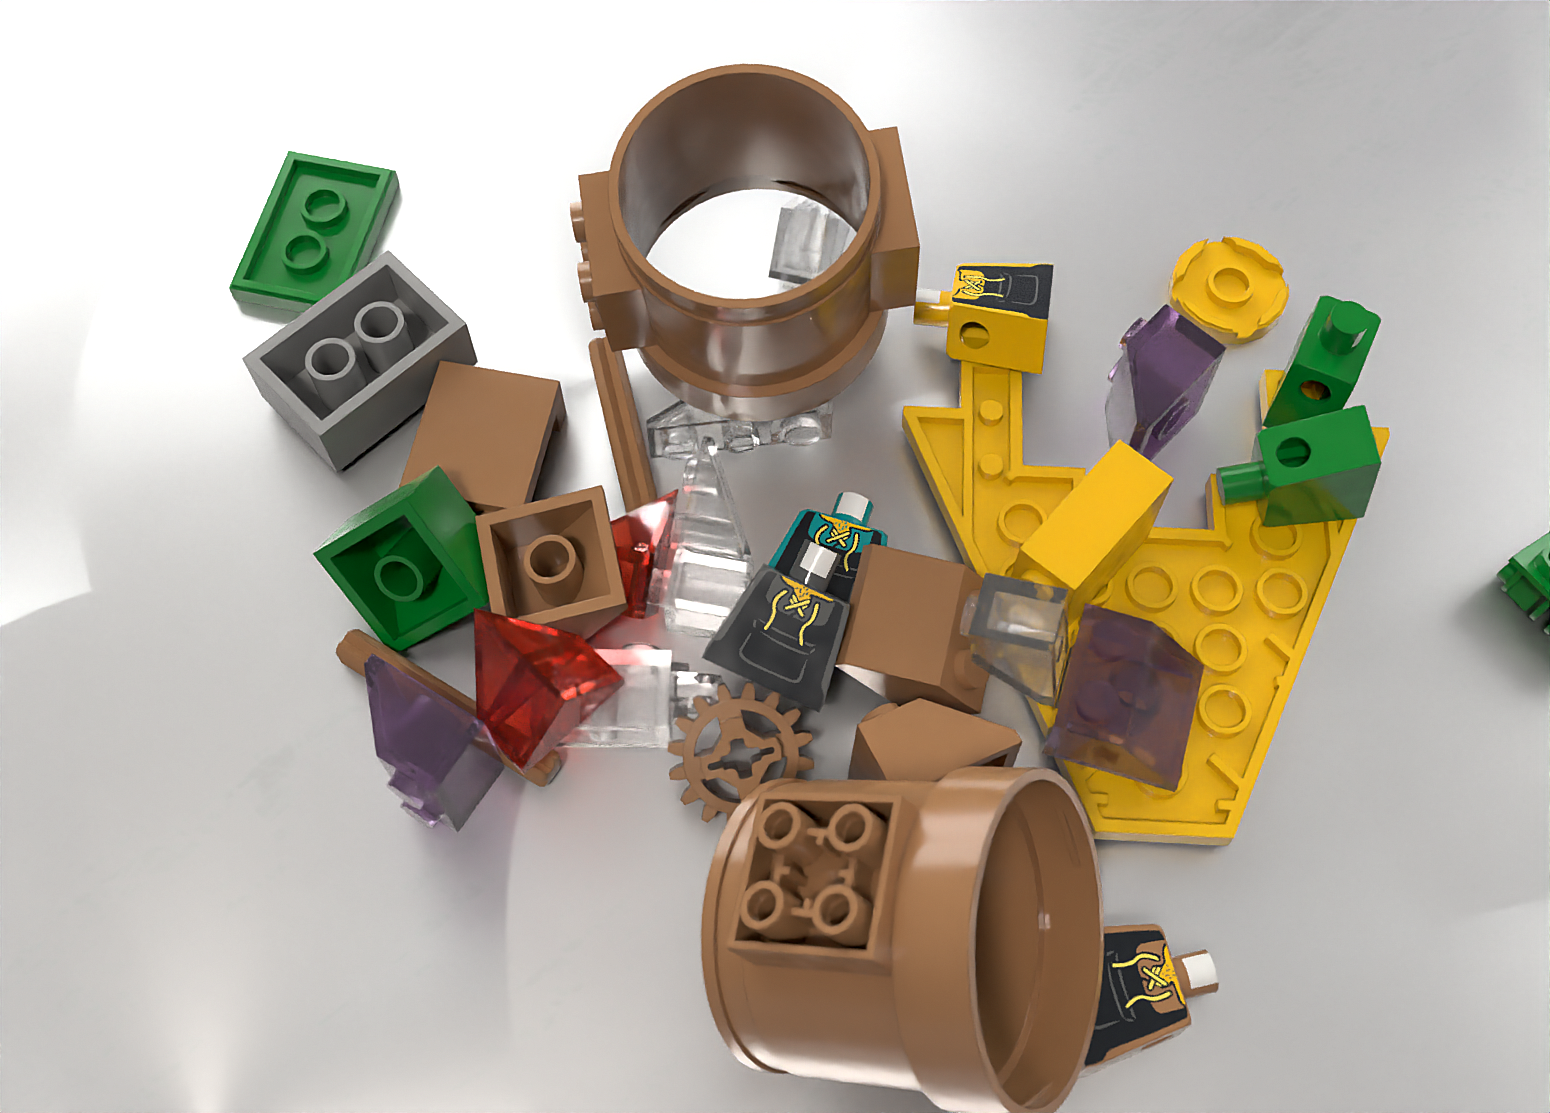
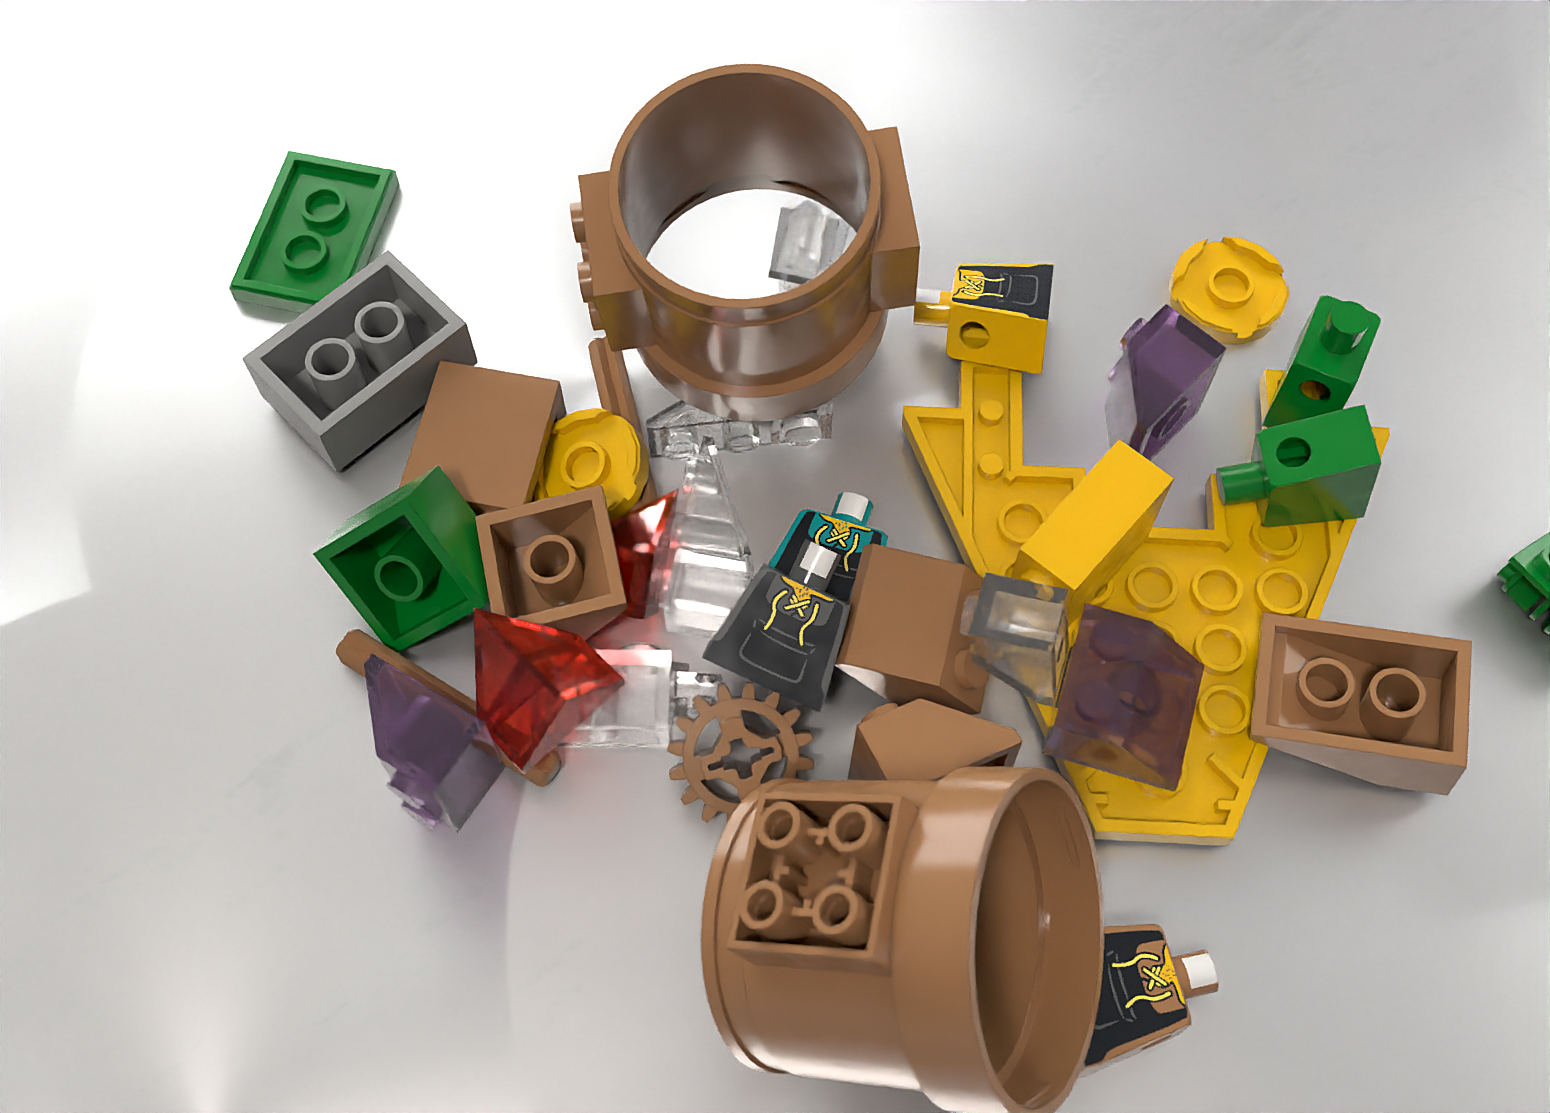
(591, 451): none -> yellow tile
(1364, 700): none -> medium nougat slope

